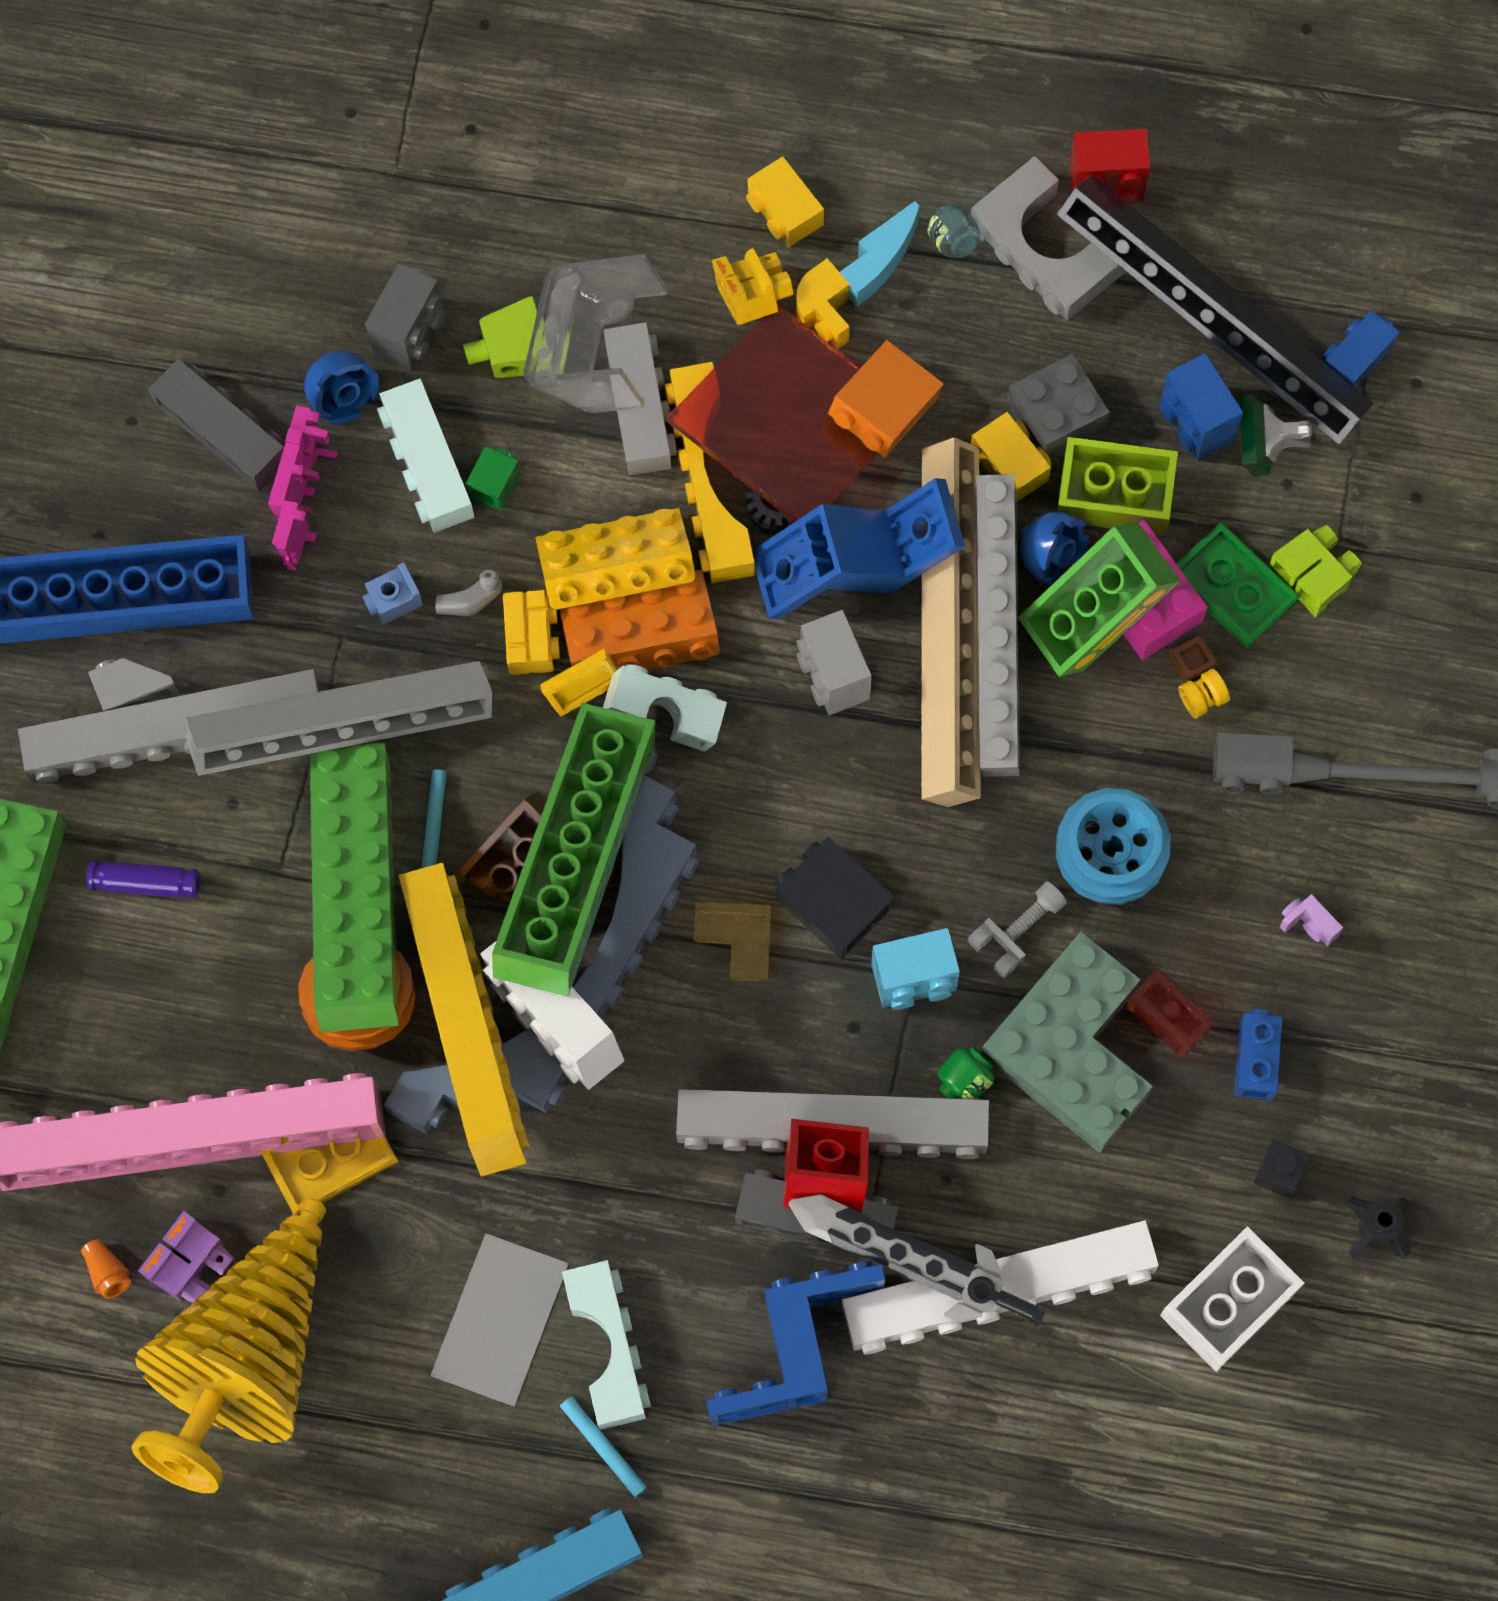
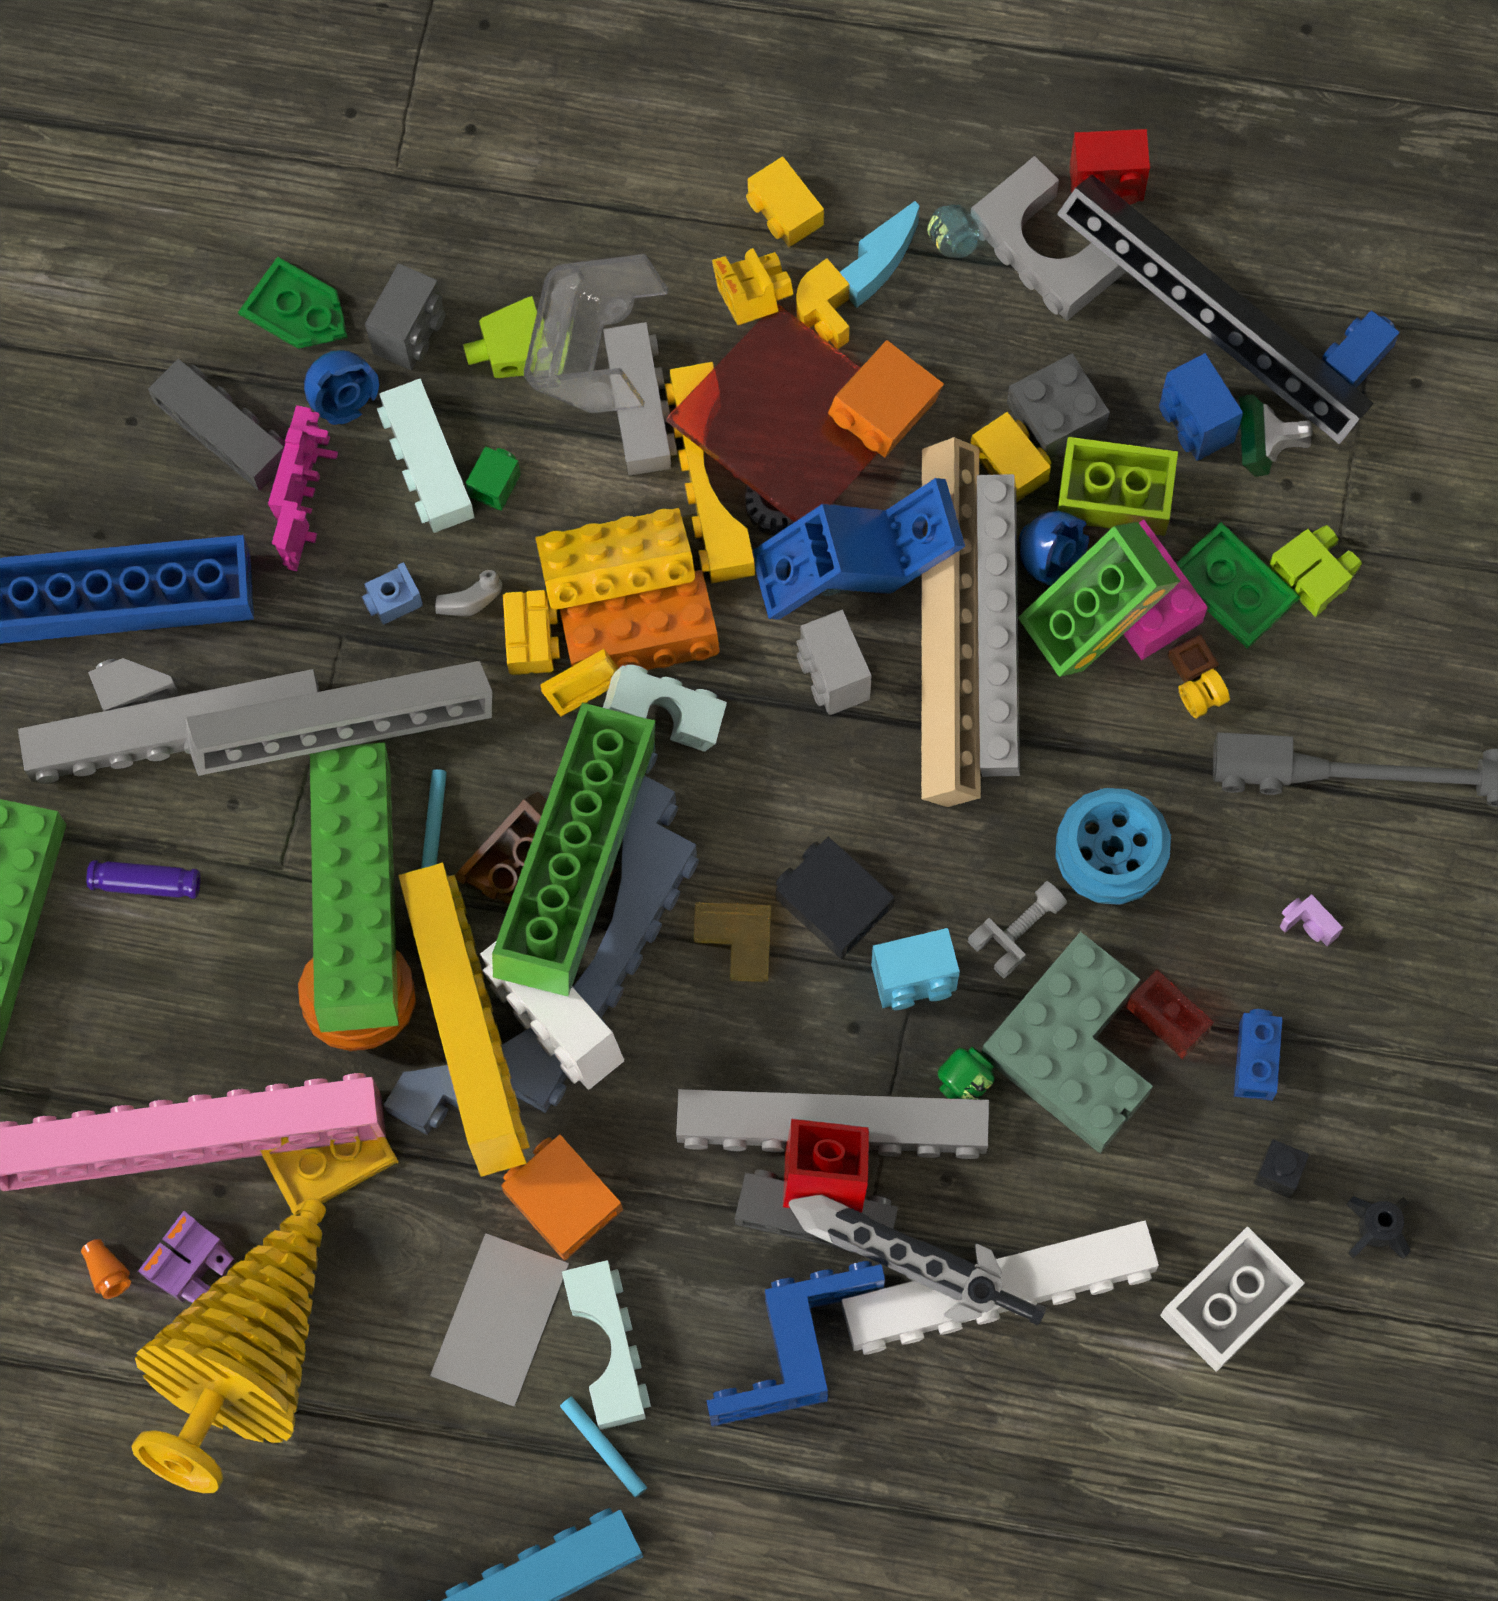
(295, 307): none -> green tile
(561, 1196): none -> orange brick

